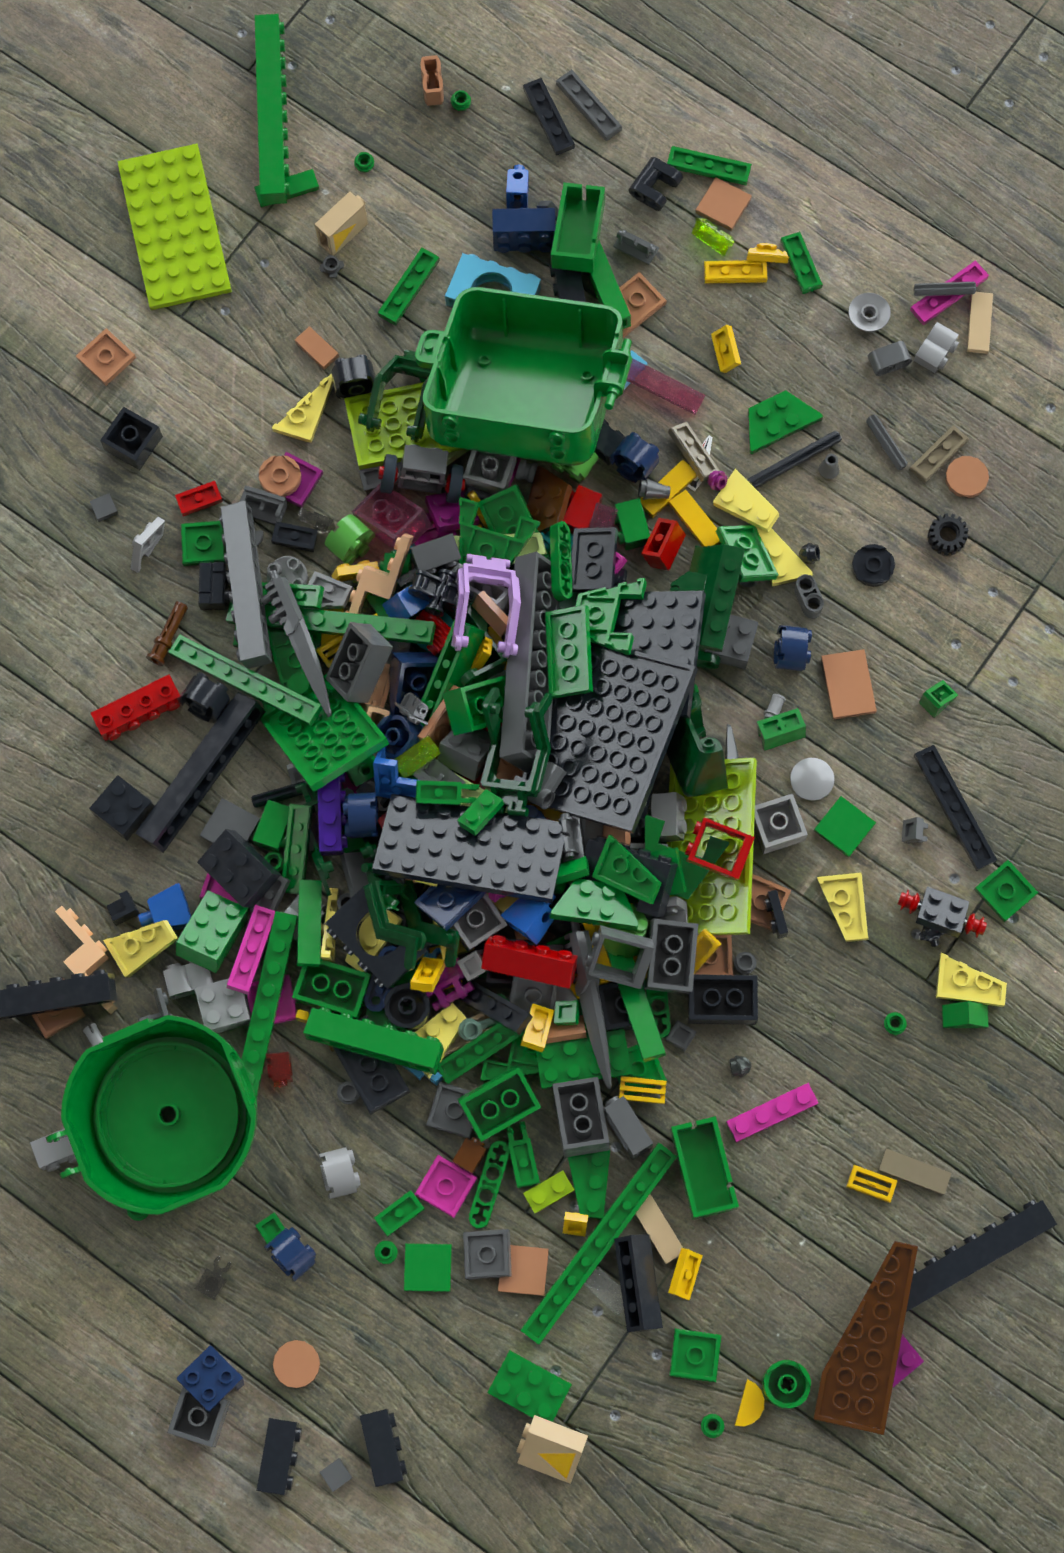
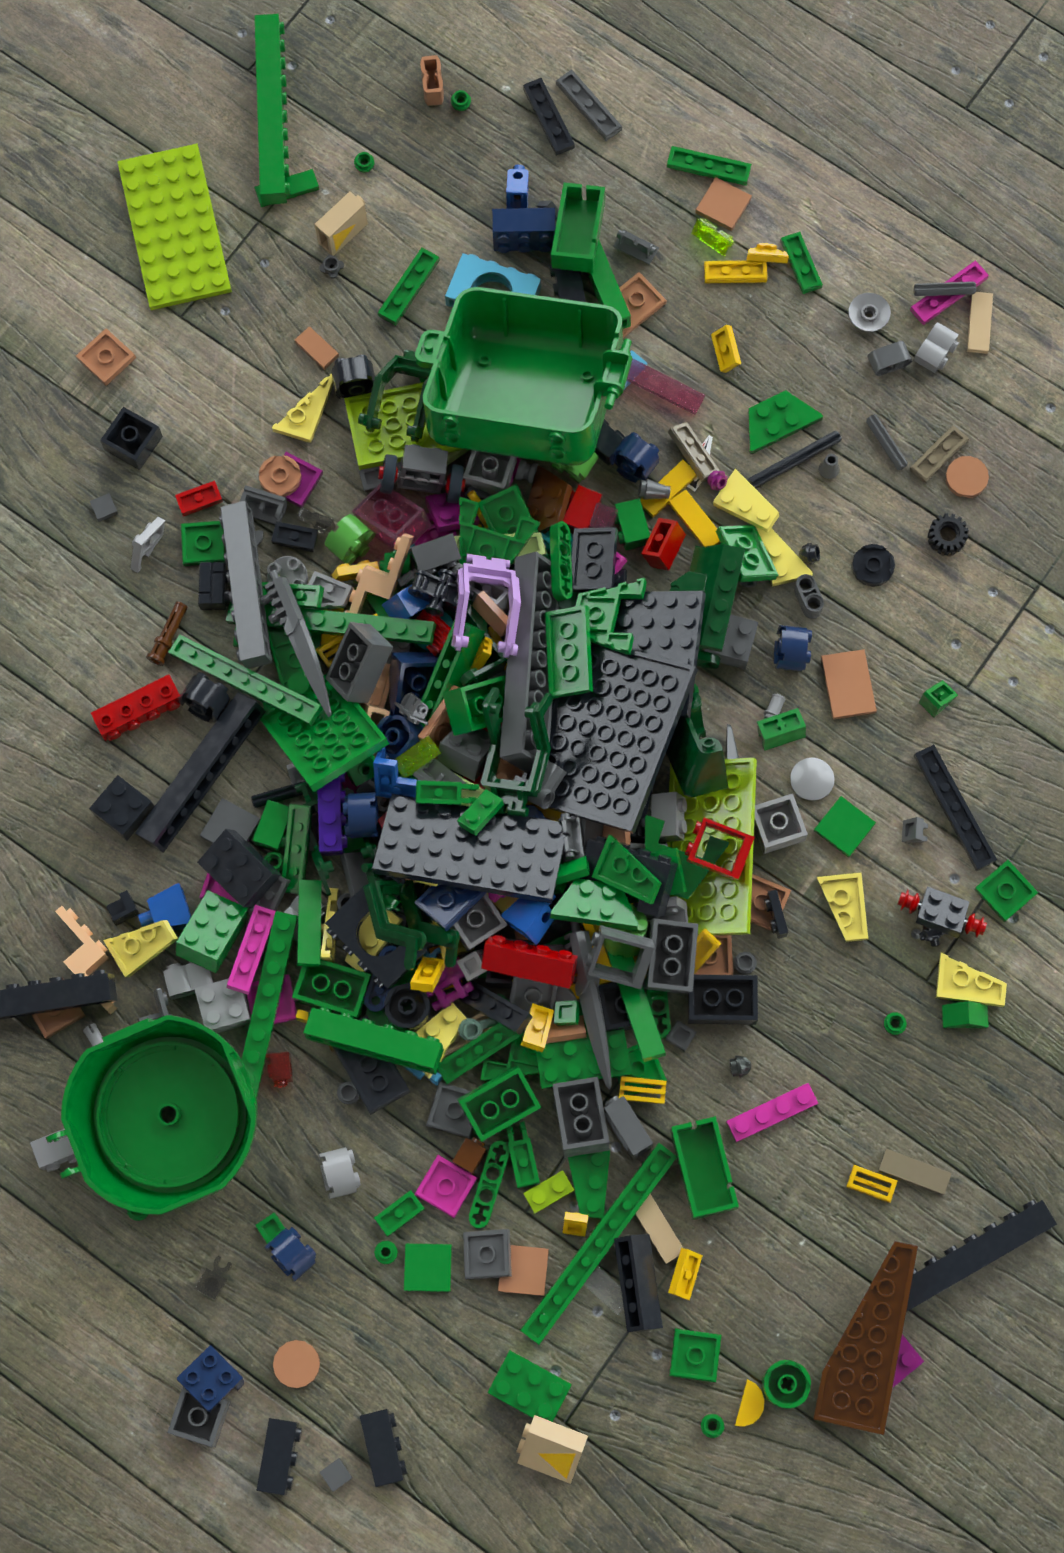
(642, 186): black connector -> none

